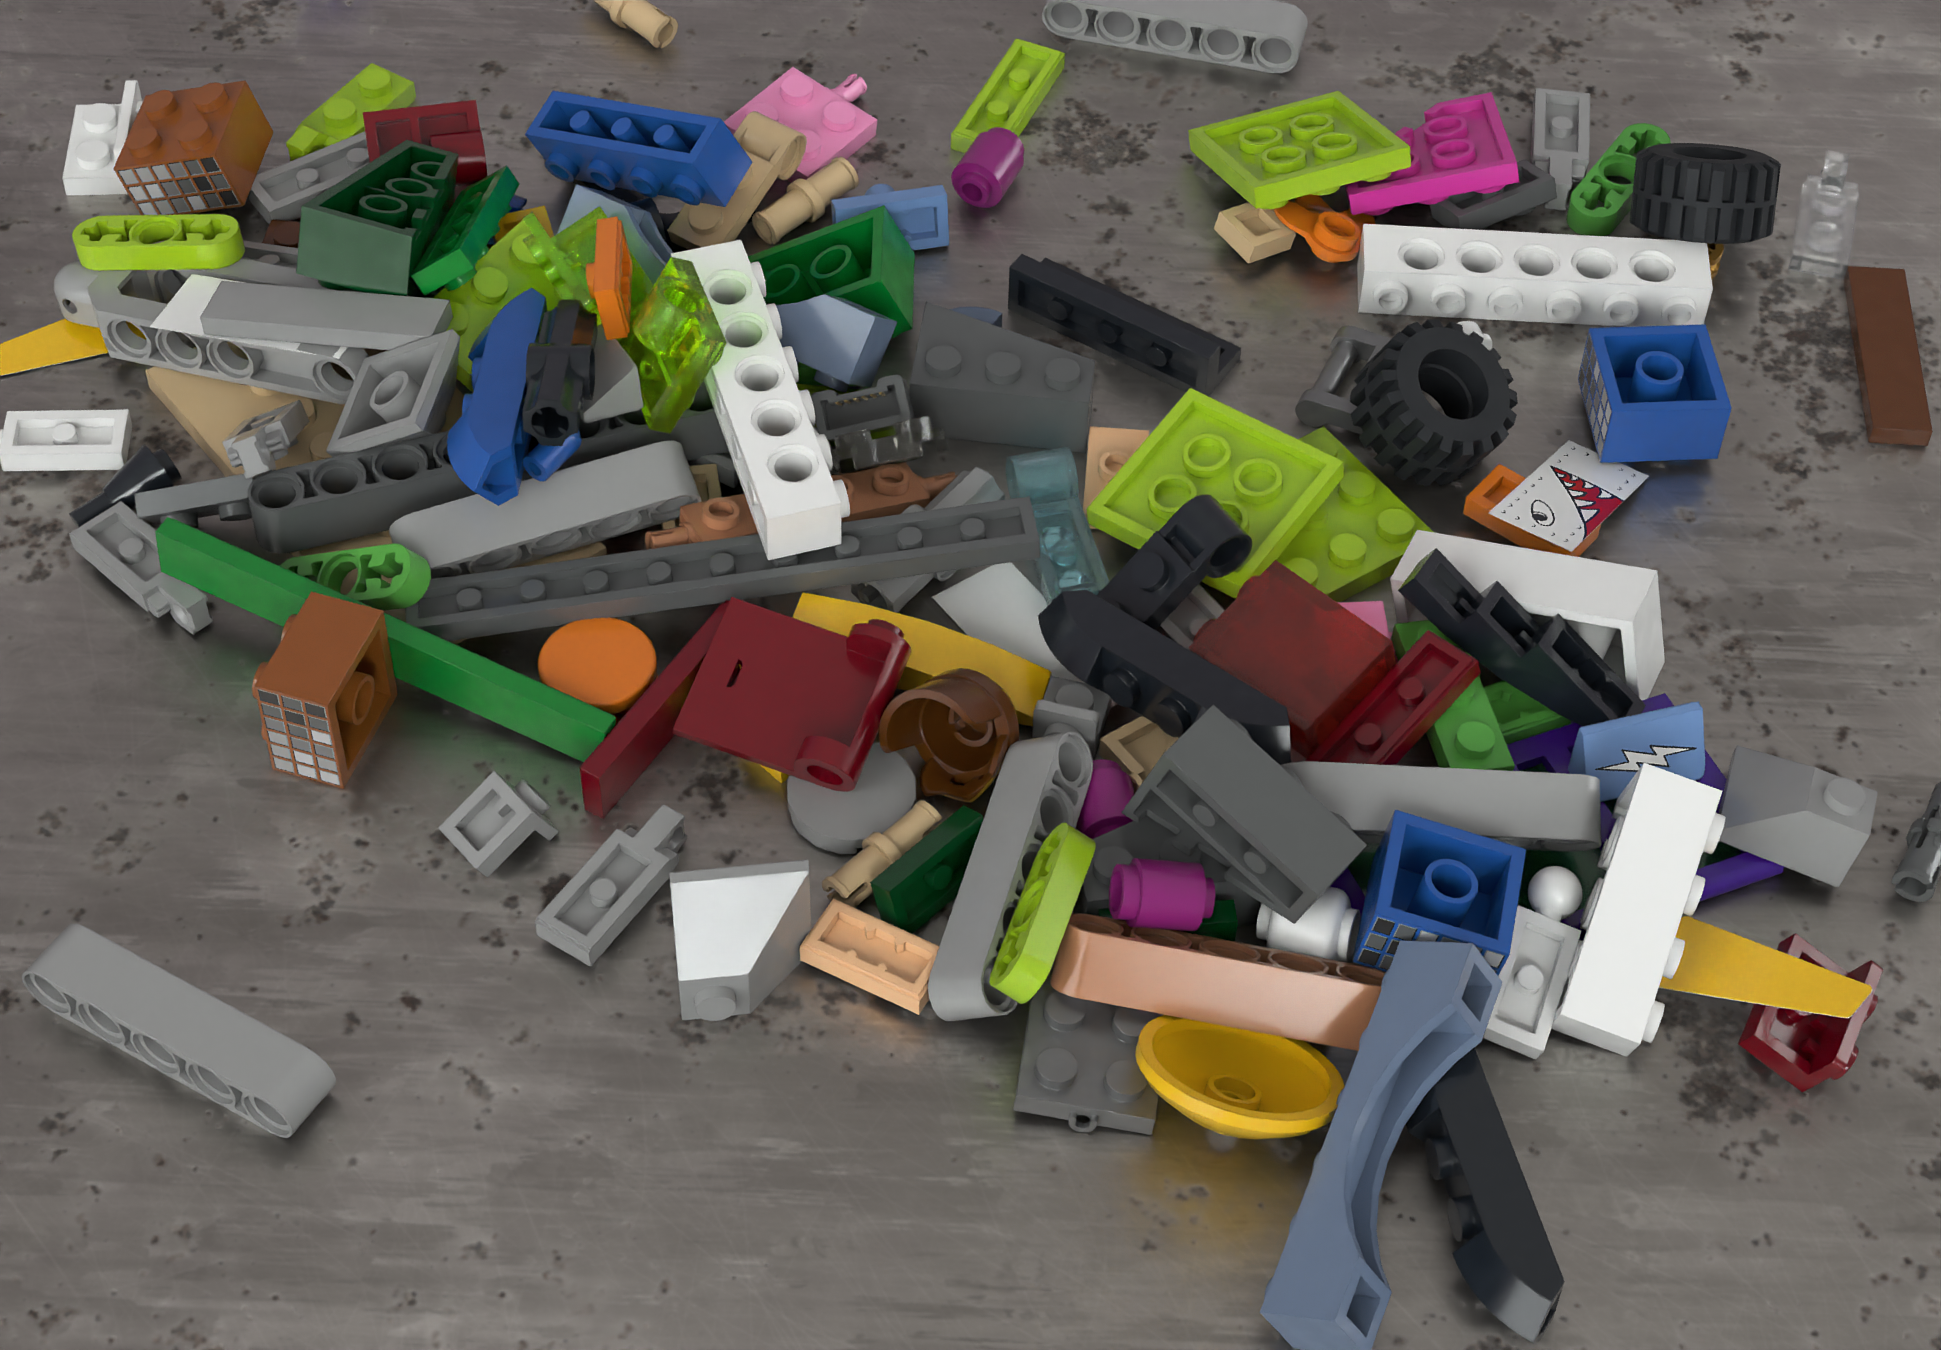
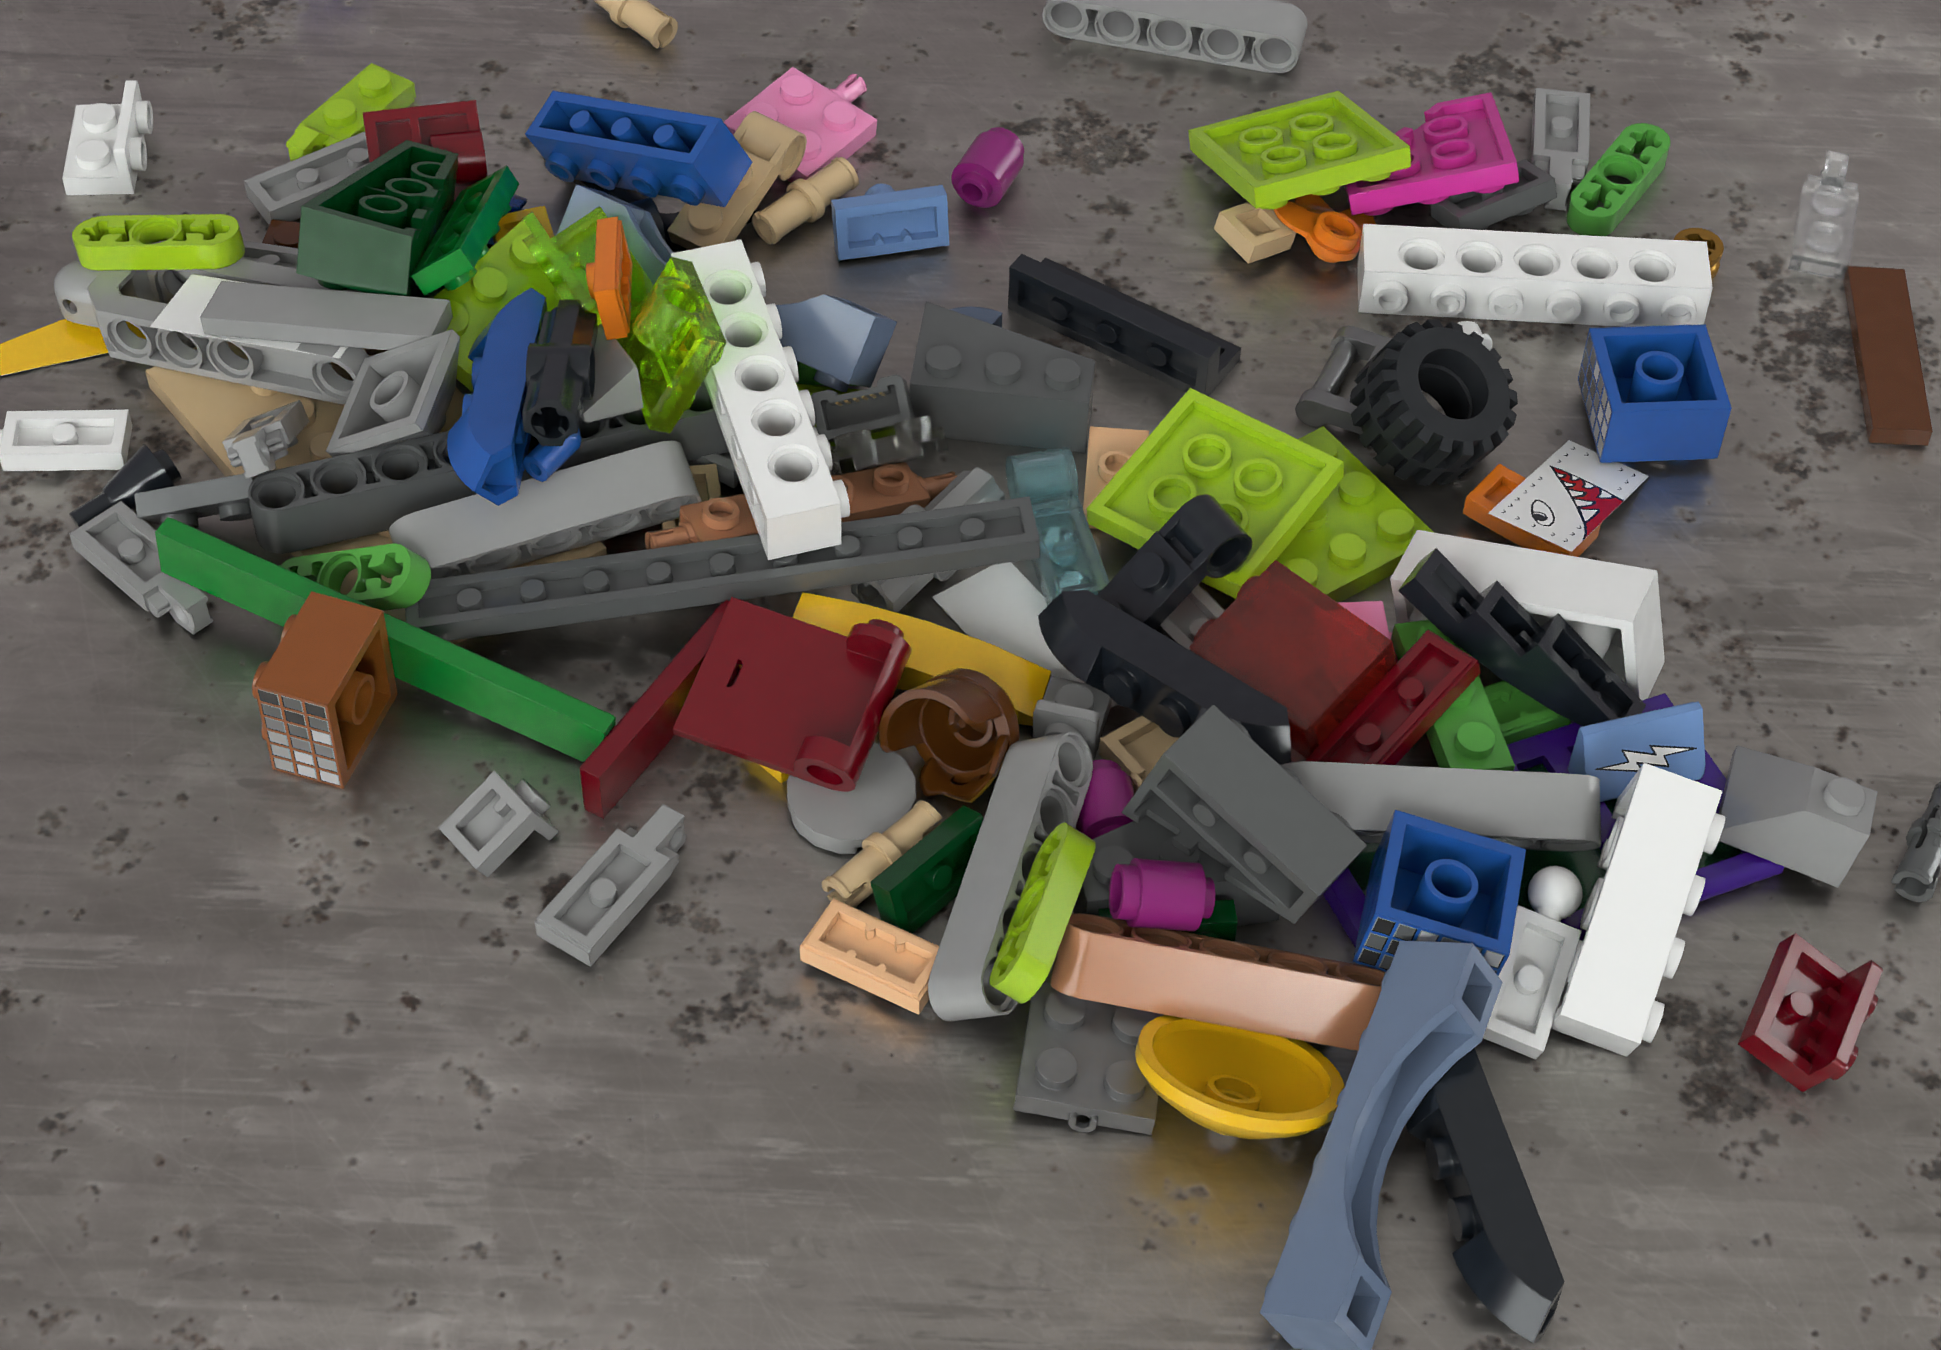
(180, 1030): light grey beam -> none
(194, 149): dark orange brick -> none
(599, 663): orange head -> none
(737, 934): slope -> none
(852, 260): green slope -> none
(1010, 92): lime tile -> none
(1324, 931): white head -> none
(1705, 193): black tyre -> none
(1747, 971): yellow sticker -> none

